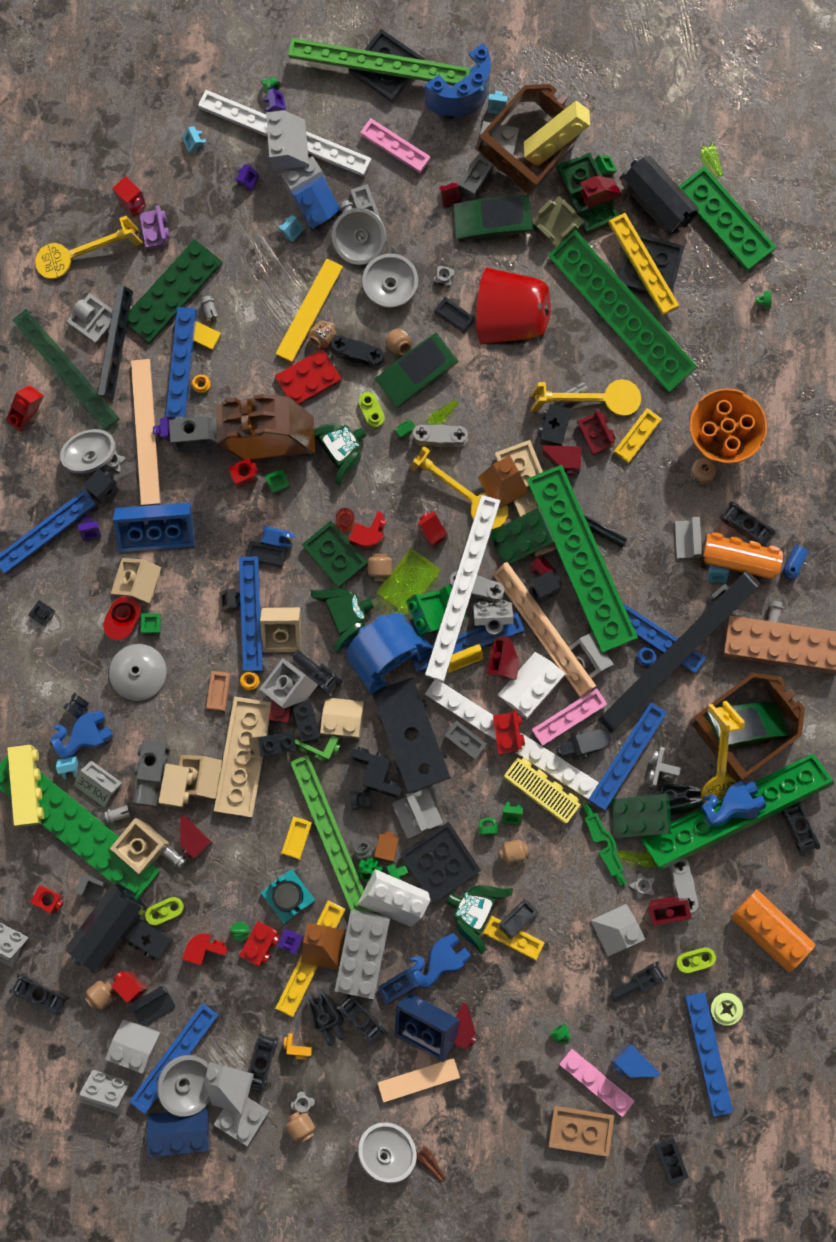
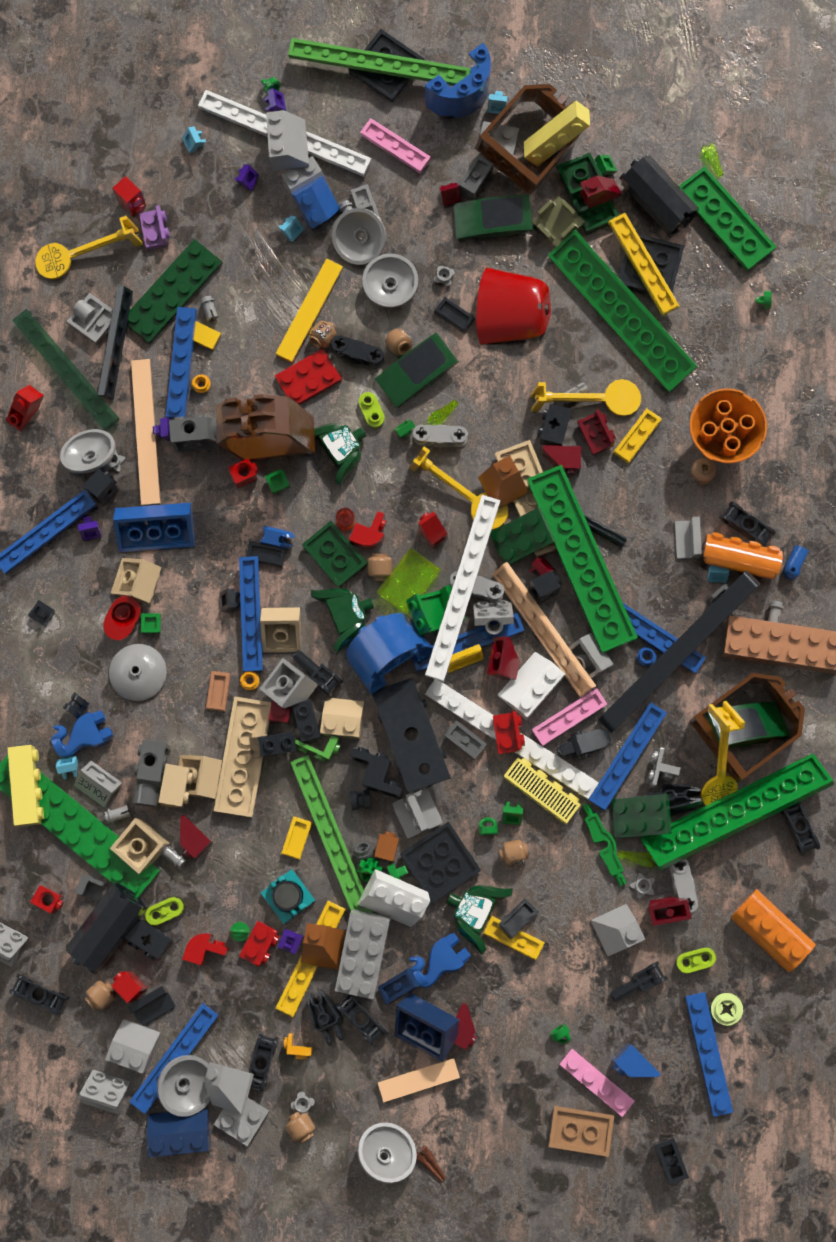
(735, 804): blue hips -> none

